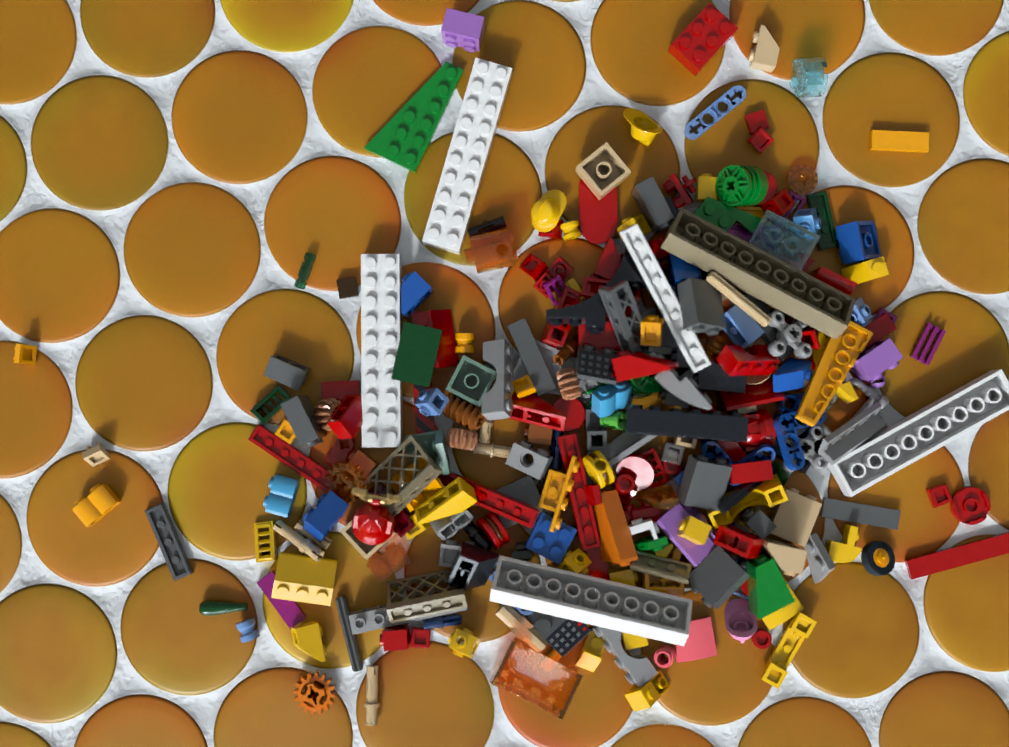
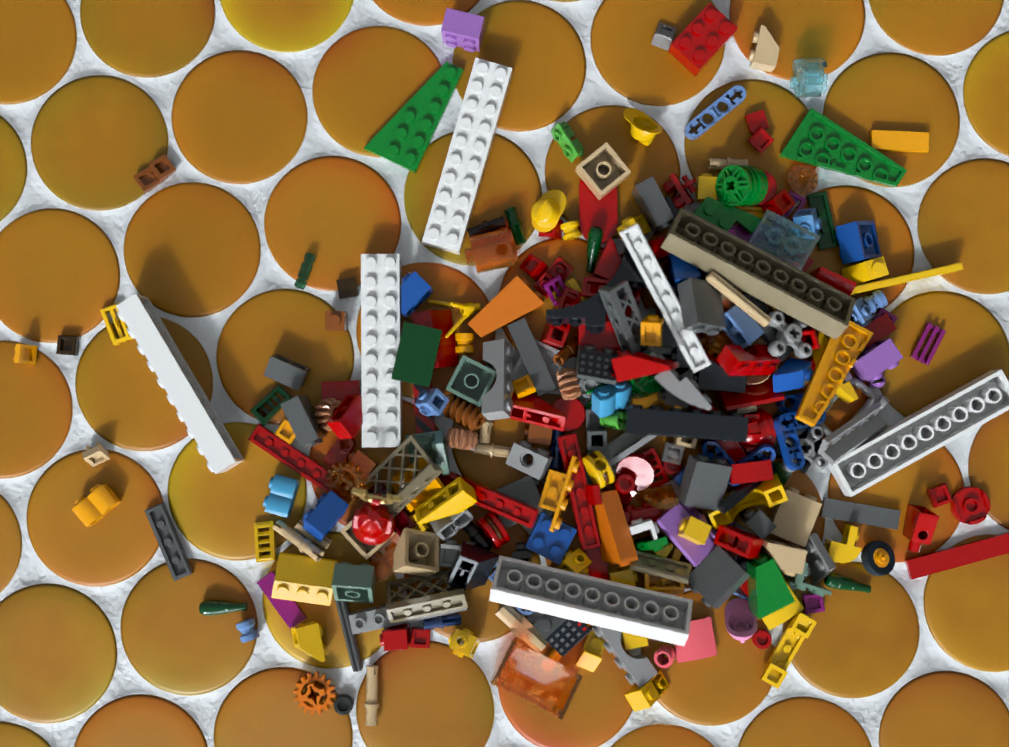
(67, 345): none -> dark brown tile
(115, 341): none -> yellow tile
(155, 174): none -> dark orange slope
(180, 383): none -> white brick
(336, 321): none -> dark orange brick
(343, 704): none -> pearl dark grey tile
(354, 582): none -> sand green brick
(417, 553): none -> tan slope
(465, 309): none -> yellow plant
(506, 307): none -> orange slope
(515, 225): none -> dark green axle
(562, 135): none -> bright green hinge
(593, 246): none -> dark green piece
(663, 36): none -> flat silver slope
(721, 163): none -> tan pin
(799, 583): none -> sand green bracket
(812, 603): none -> magenta tile
(831, 147): none -> green wing
(841, 582): none -> dark green piece
(875, 300): none -> medium blue wheel
(907, 278): none -> yellow tile
(919, 526): none -> red torso

